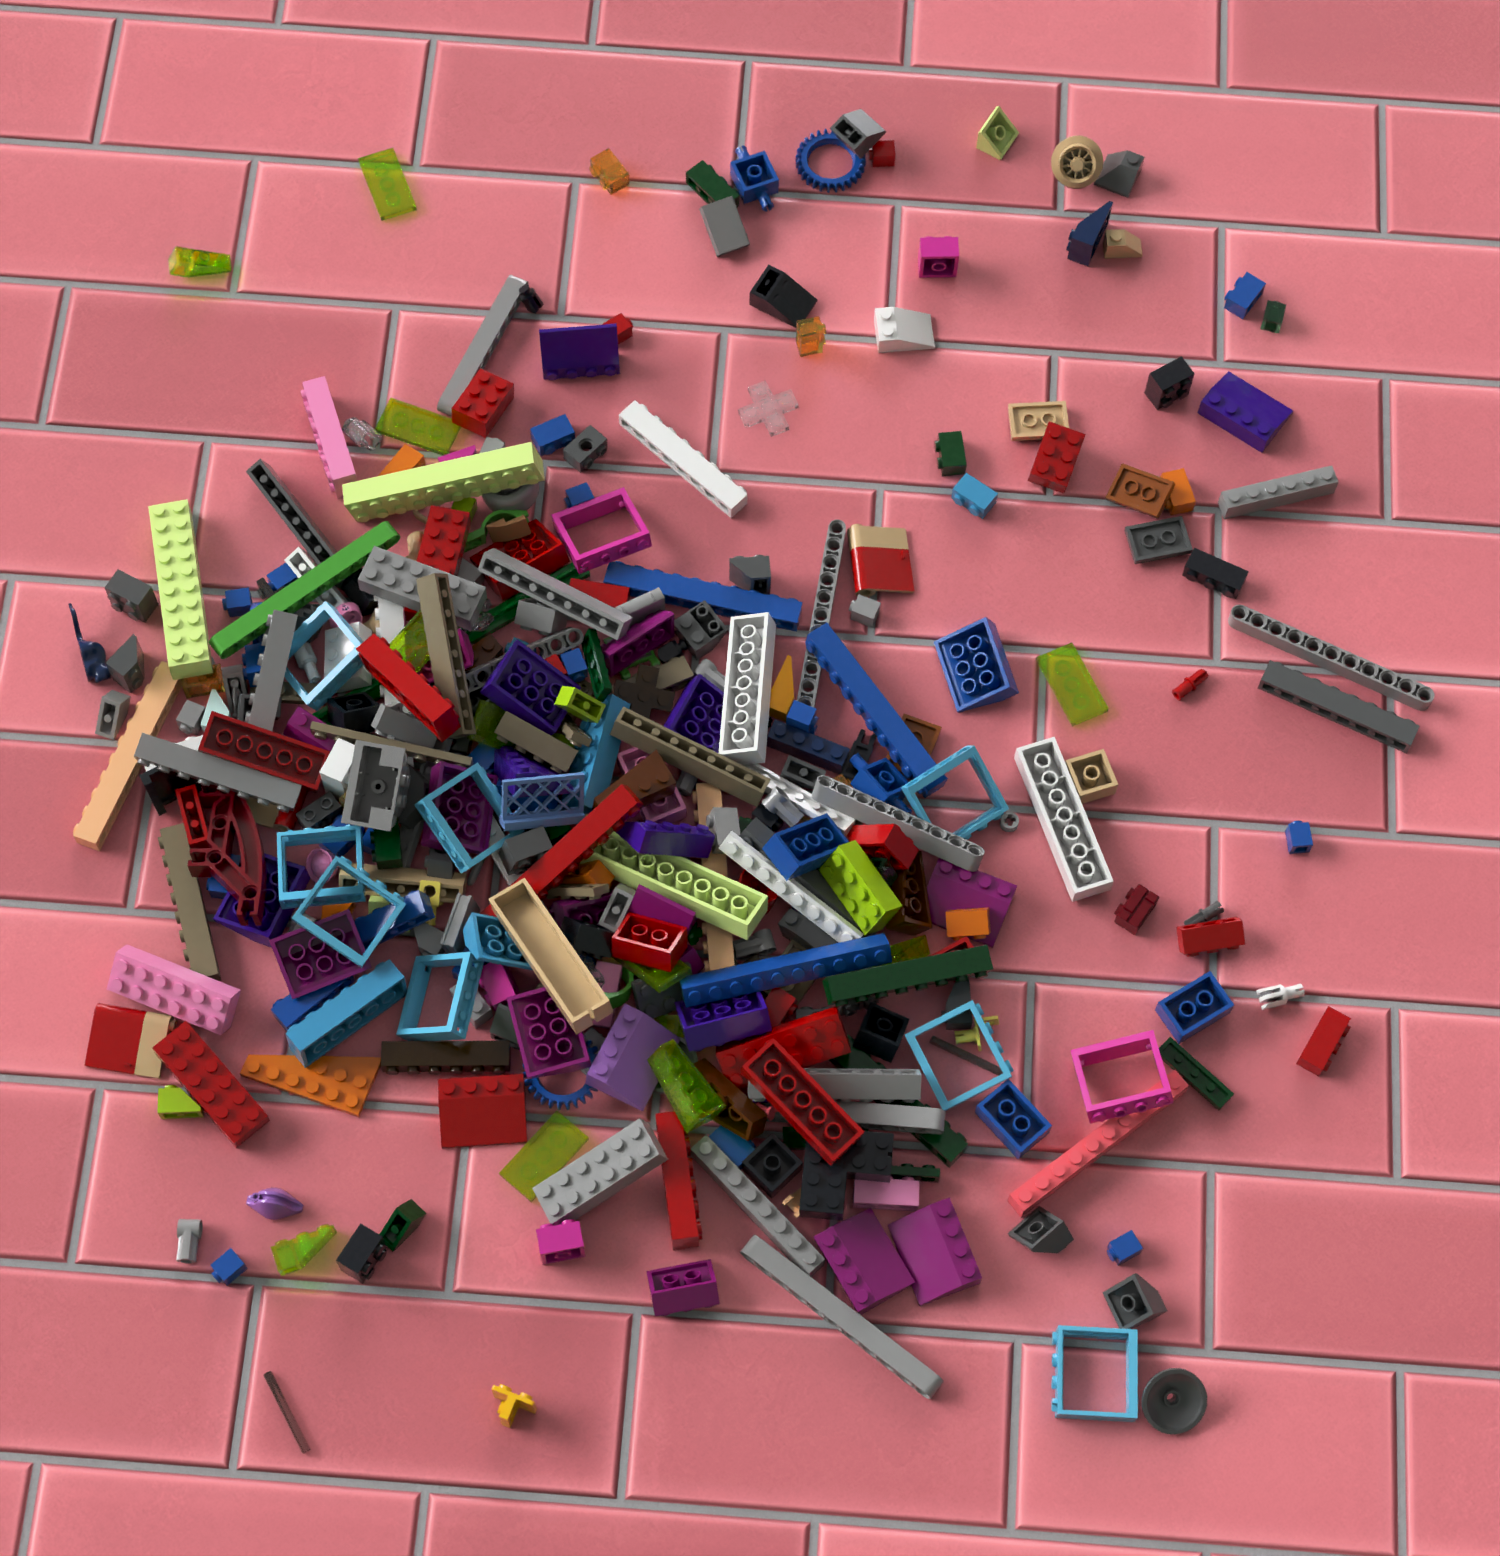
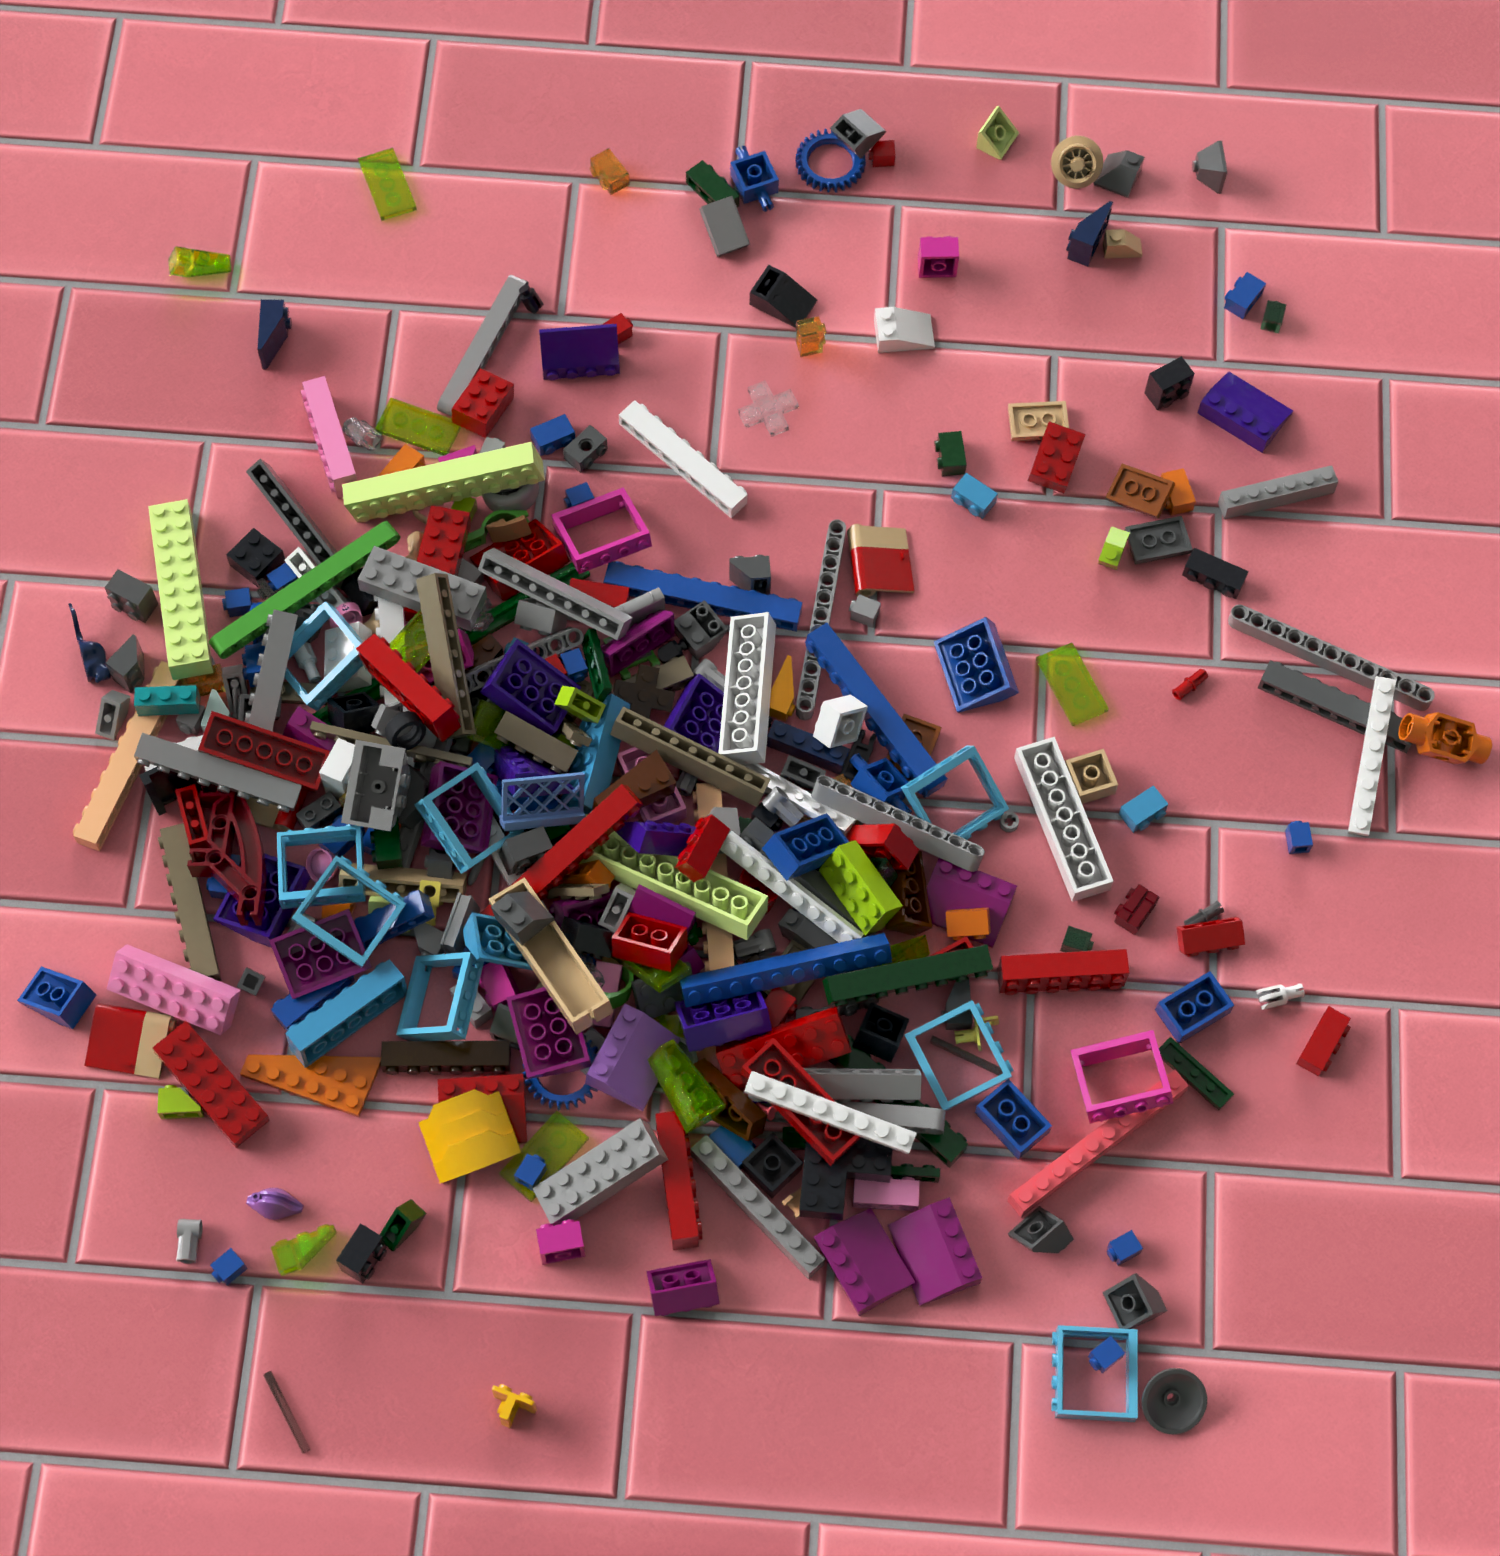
(57, 997): none -> blue slope
(167, 700): none -> teal brick
(251, 981): none -> dark grey brick
(255, 556): none -> black brick
(273, 329): none -> dark blue slope
(399, 723): none -> black tyre
(468, 1134): none -> yellow slope
(521, 915): none -> dark grey slope
(530, 1171): none -> blue brick
(702, 848): none -> red brick
(803, 717): blue brick -> none
(830, 1112): none -> white plate
(840, 721): none -> white brick
(842, 1317): light grey beam -> none
(1063, 971): none -> red brick
(1076, 940): none -> clear green brick
(1105, 1355): none -> blue brick
(1113, 548): none -> lime slope
(1143, 809): none -> dark azure brick
(1211, 166): none -> dark grey slope
(1372, 756): none -> white plate
(1445, 738): none -> orange brick

